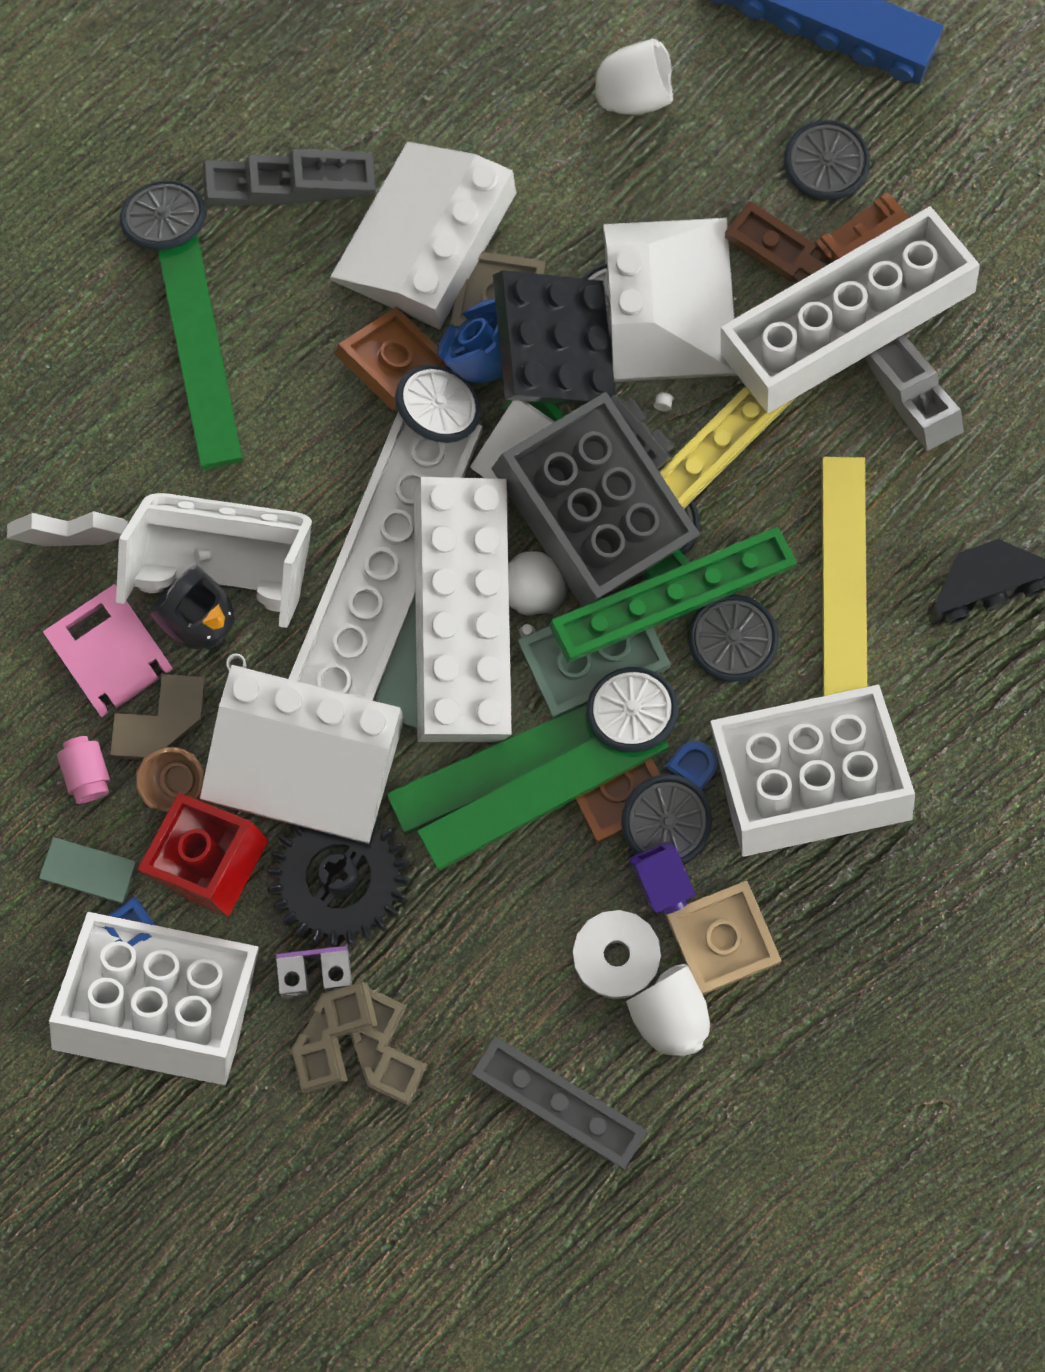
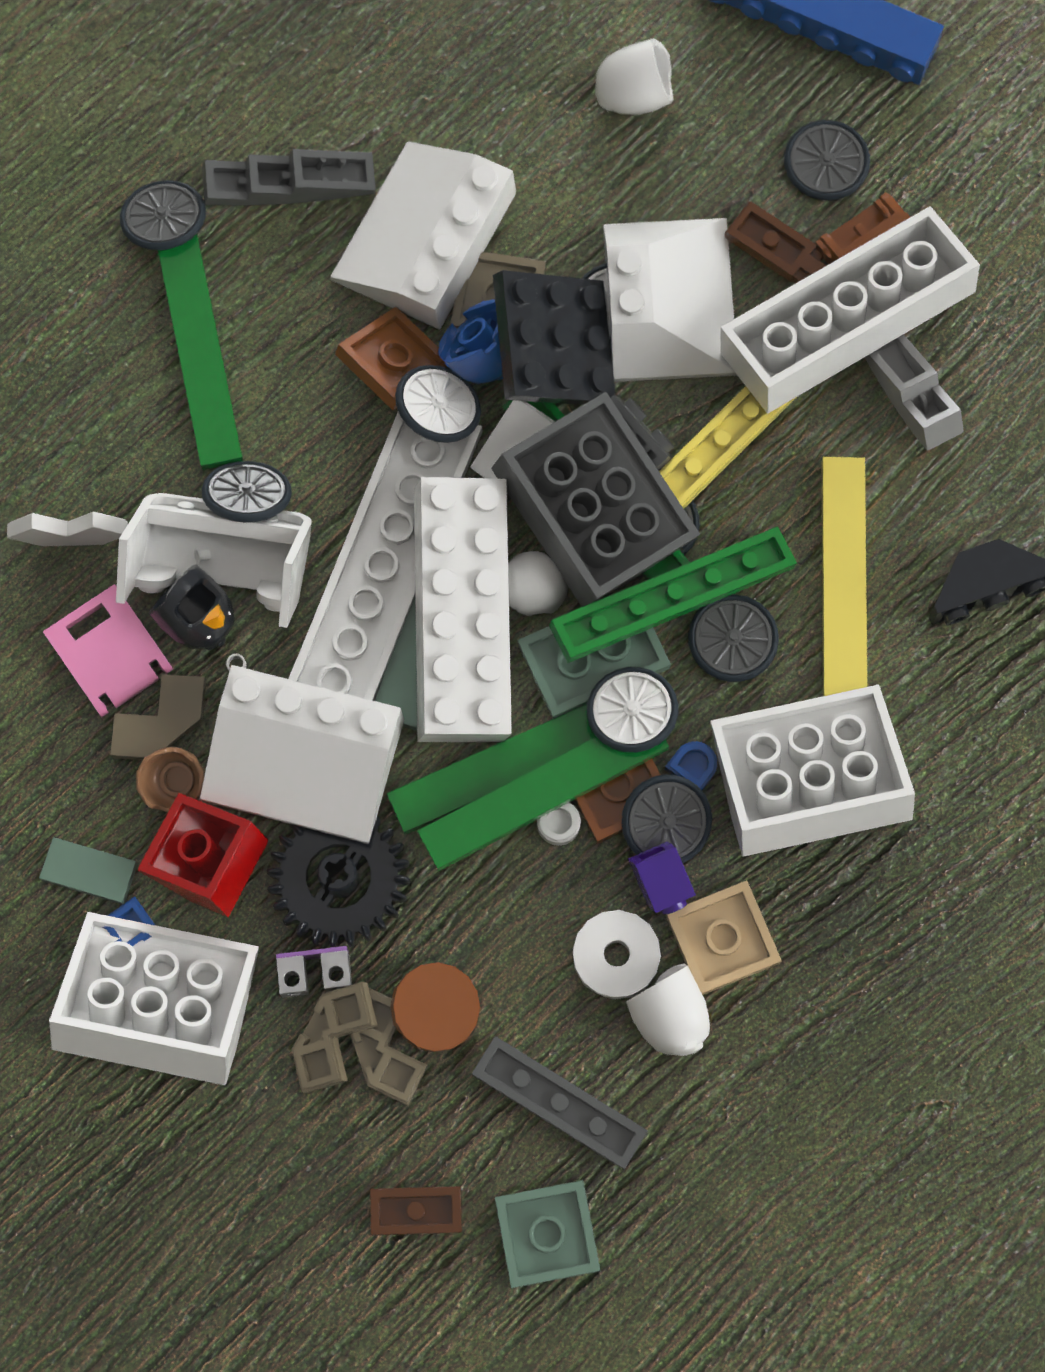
(84, 769): bright pink brick -> none
(246, 491): none -> wheel
(416, 1210): none -> reddish brown plate
(435, 1007): none -> dark orange tile
(526, 630): white piece -> none
(547, 1234): none -> sand green tile
(560, 825): none -> white tile
(663, 401): white piece -> none

